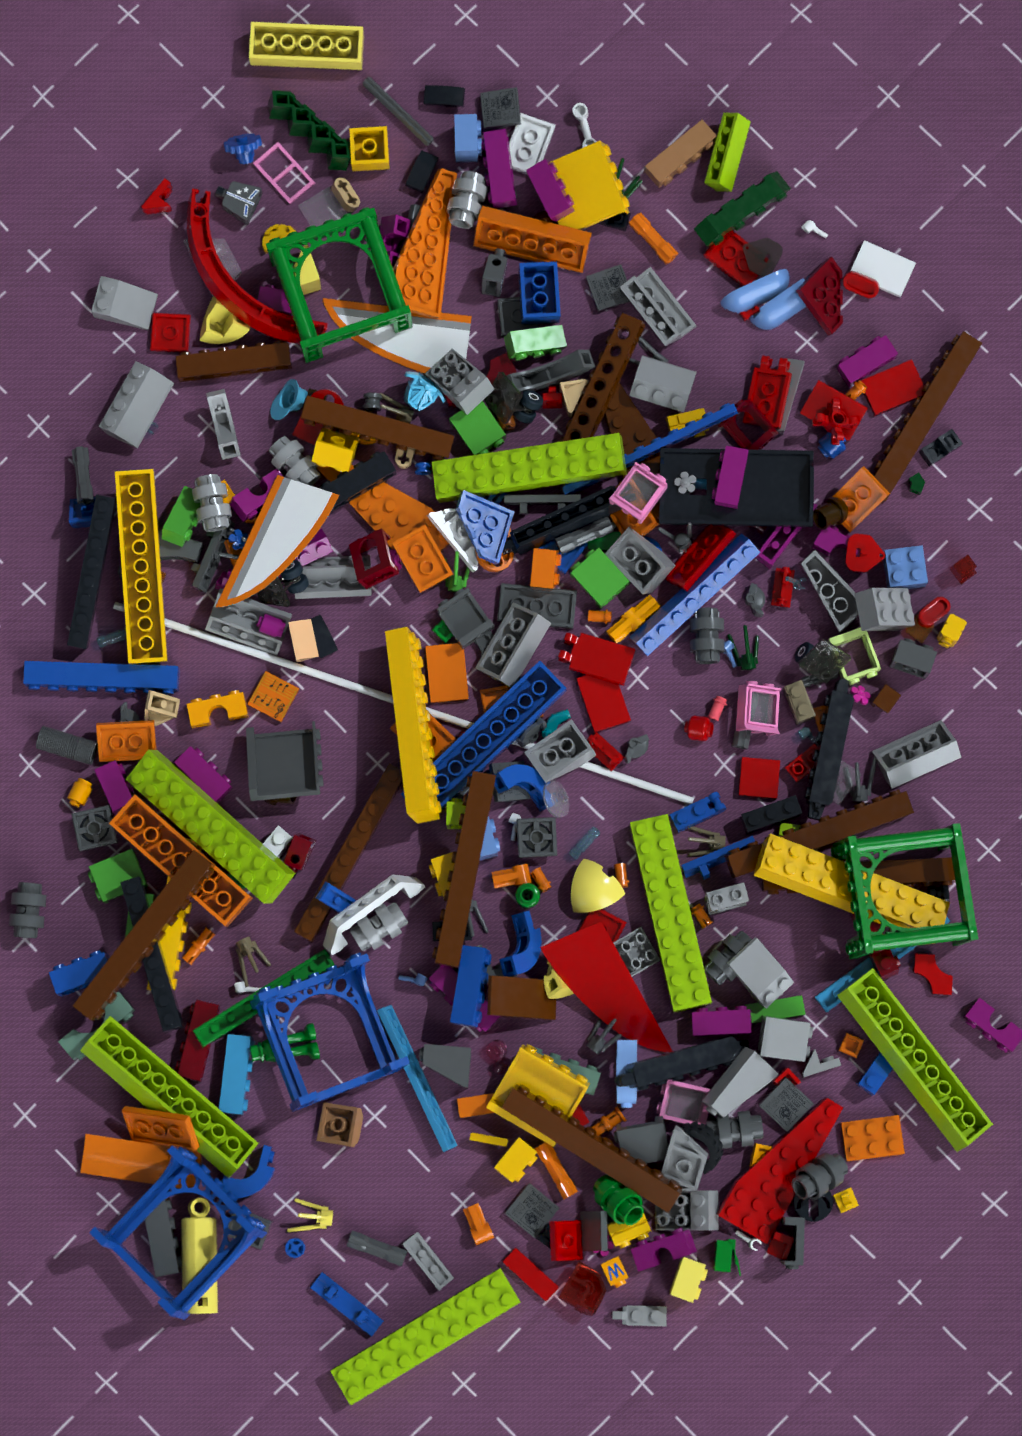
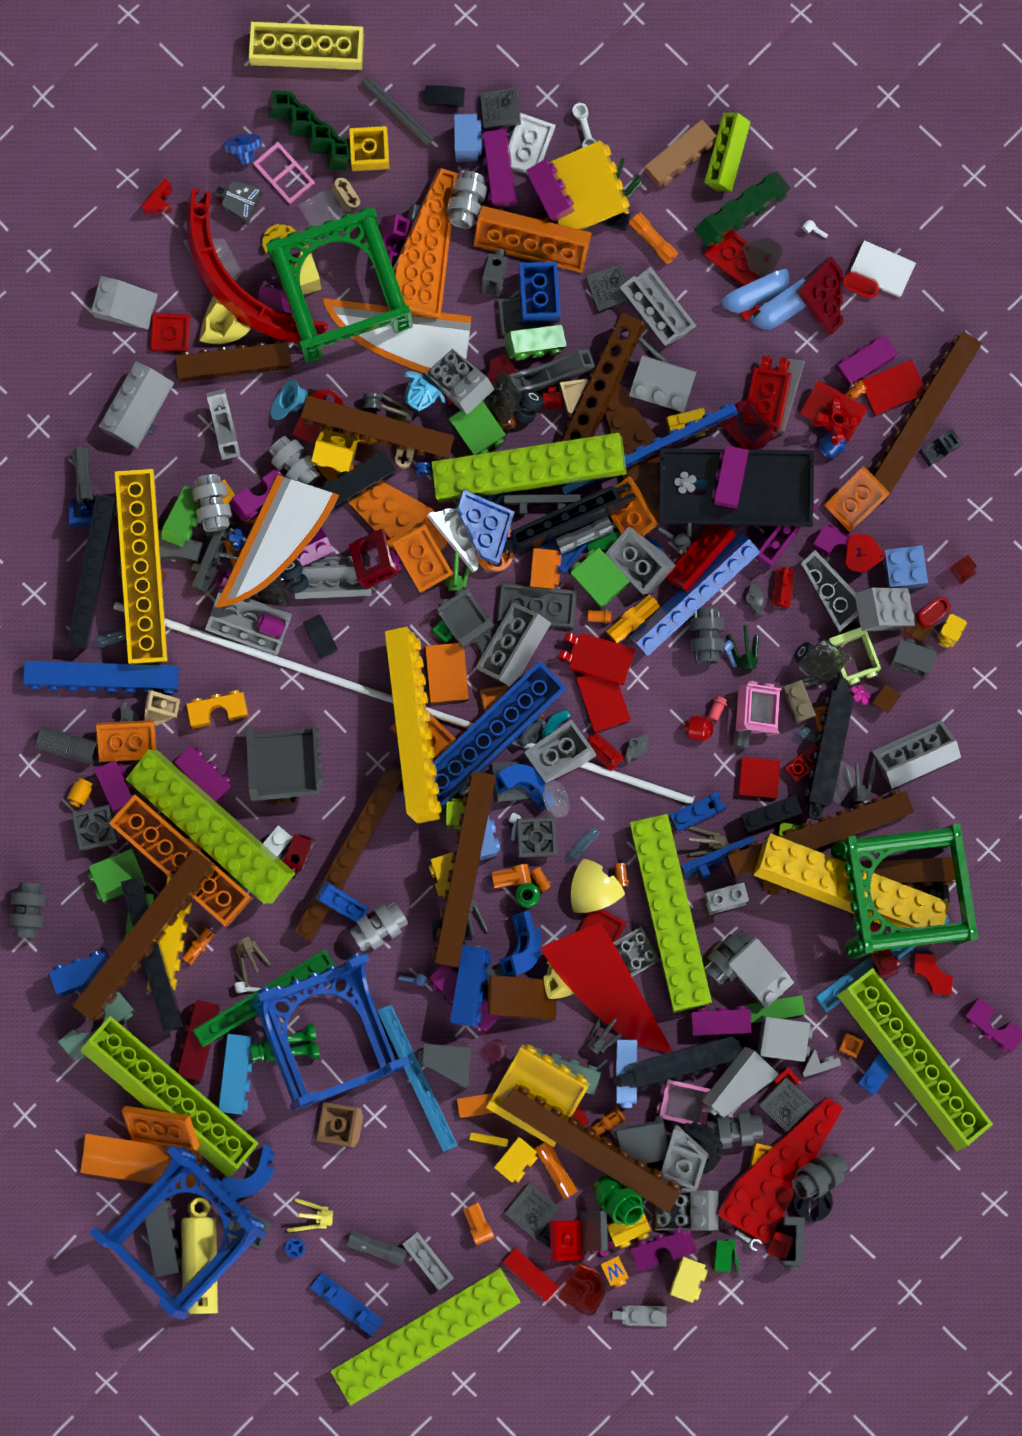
(273, 696): orange tile -> none
(303, 640): light nougat slope -> none
(334, 940): white slope -> none
(421, 171): black slope -> none
(639, 492): window -> none
(701, 914): orange pin -> none
(796, 582): clear light blue hand -> none
(832, 512): dark brown piece -> none
(845, 1200): yellow tile -> none
(872, 1138): orange plate -> none
(917, 483): dark green piece -> none

